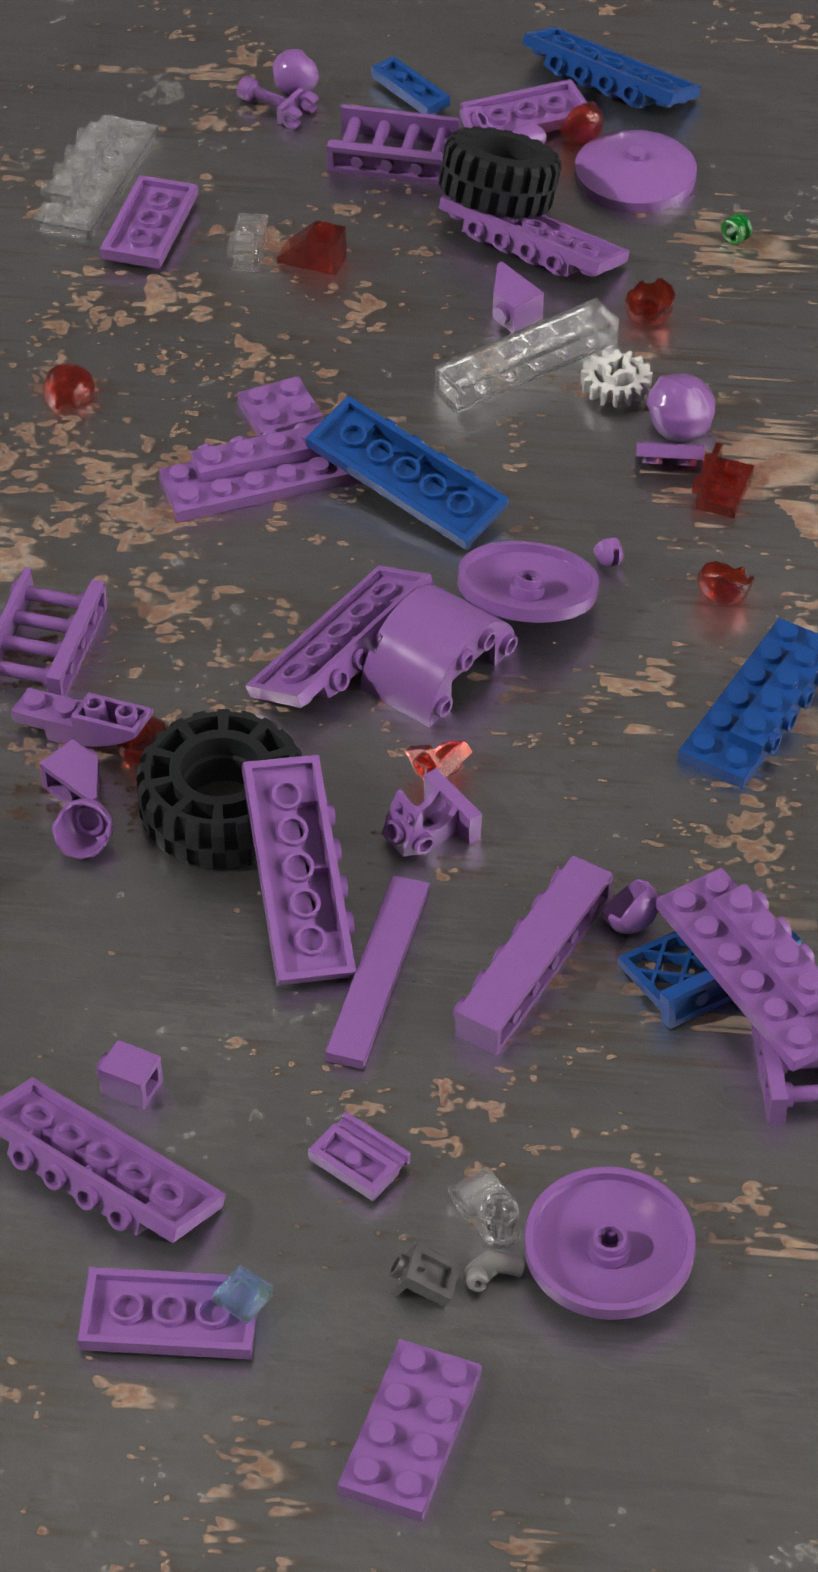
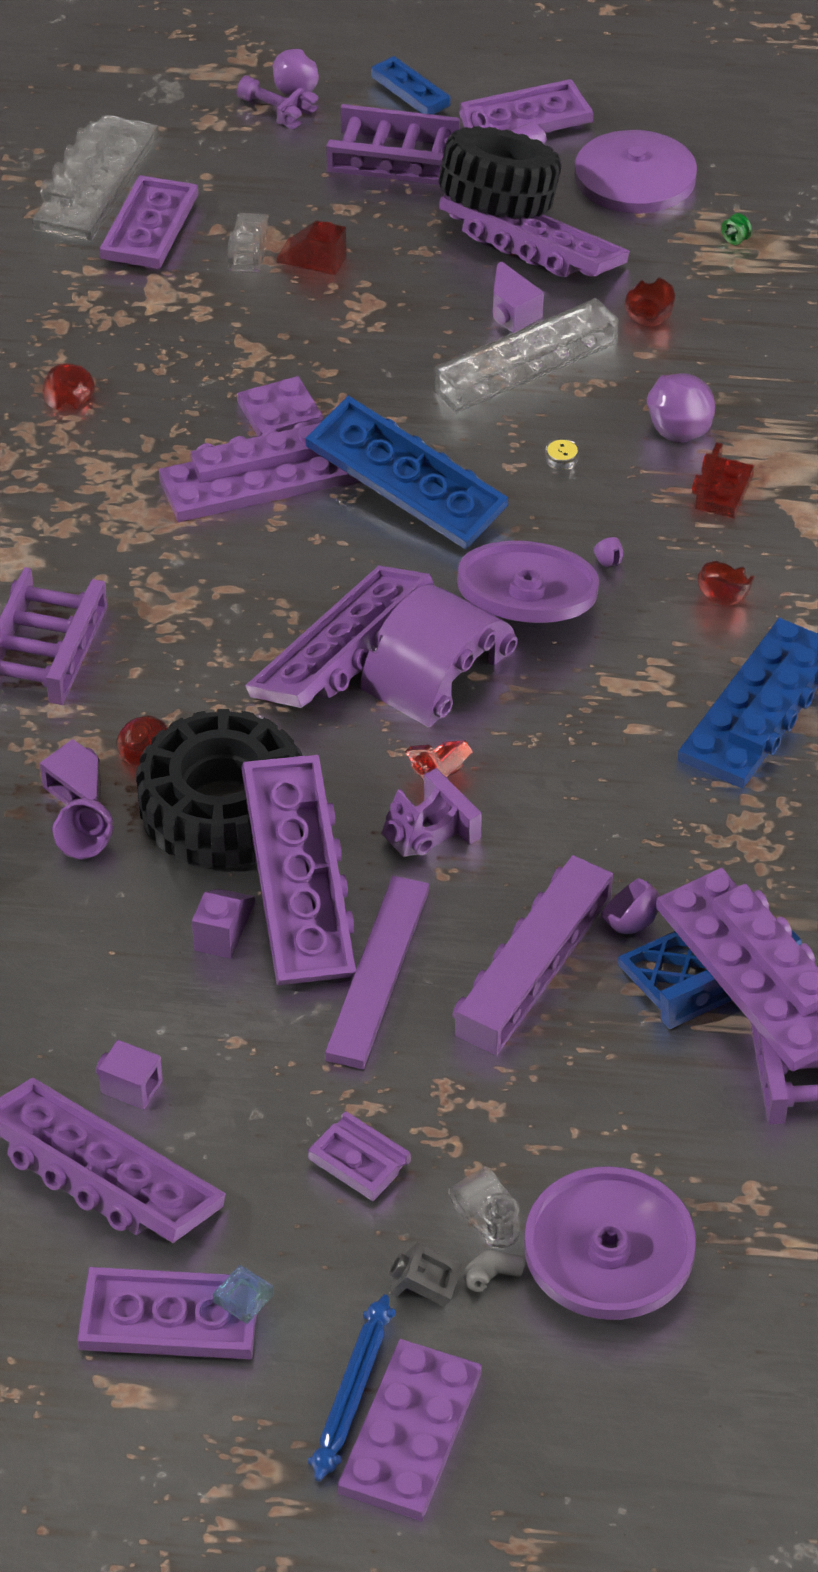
(89, 722): medium lavender slope -> none
(220, 921): none -> medium lavender slope
(351, 1388): none -> blue wheel
(562, 454): none -> tile
(582, 124): clear red hair -> none
(608, 70): blue plate -> none
(616, 378): white gear -> none
(655, 452): medium lavender plate -> none

